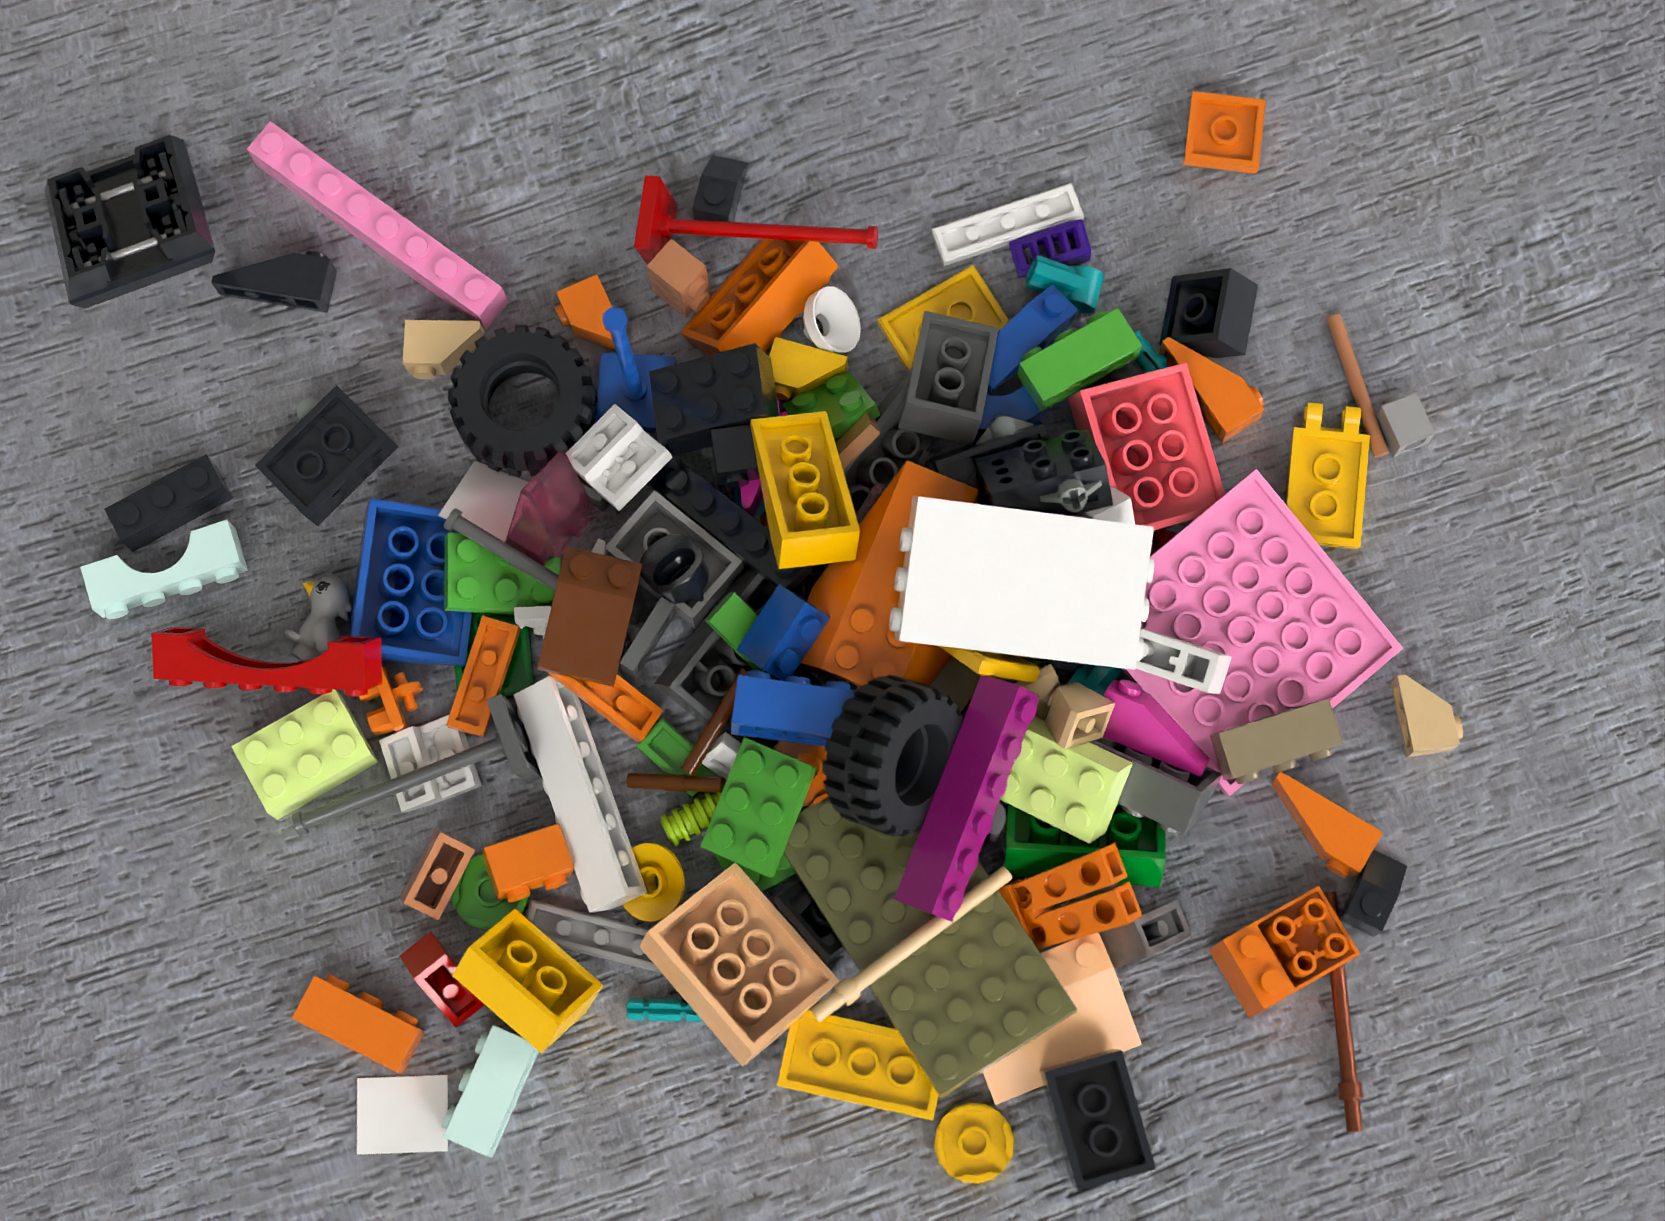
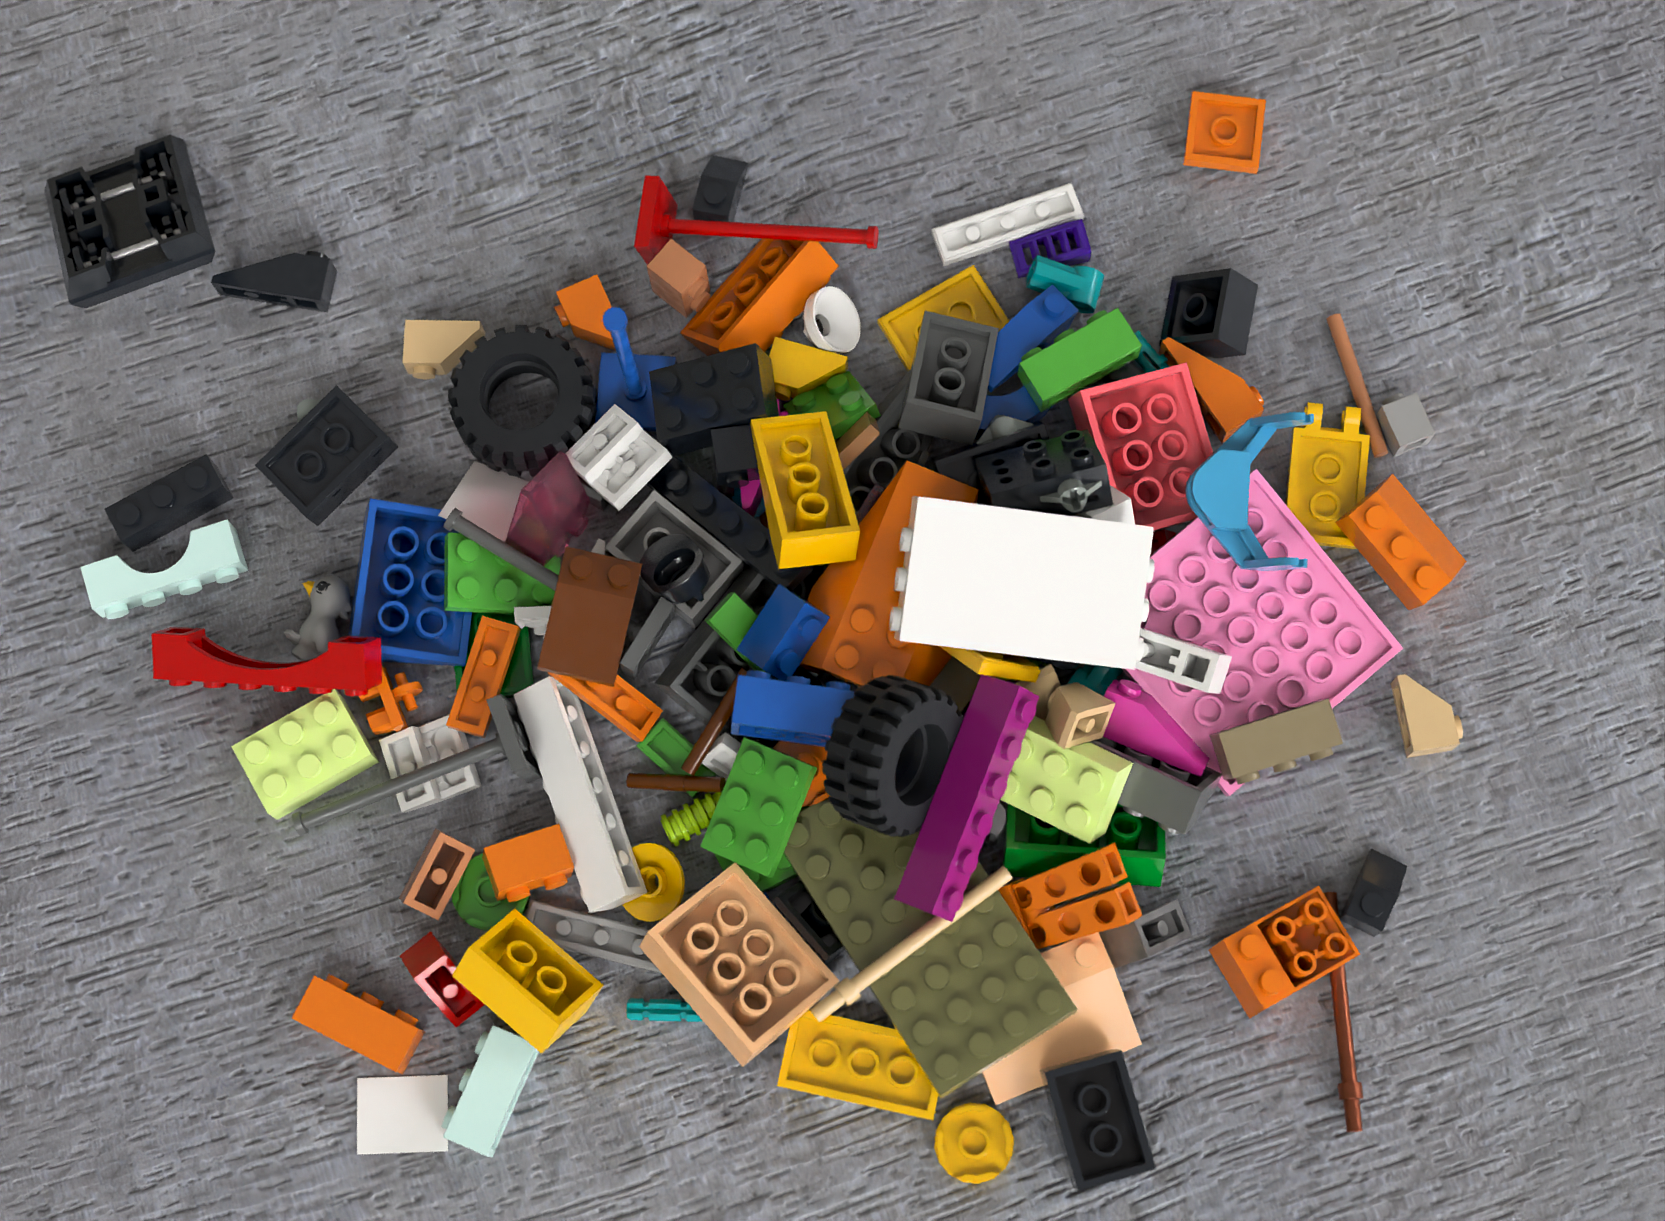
(377, 225): bright pink brick -> none
(1221, 492): none -> dark azure piece
(1331, 830): orange slope -> none
(1401, 543): none -> orange slope

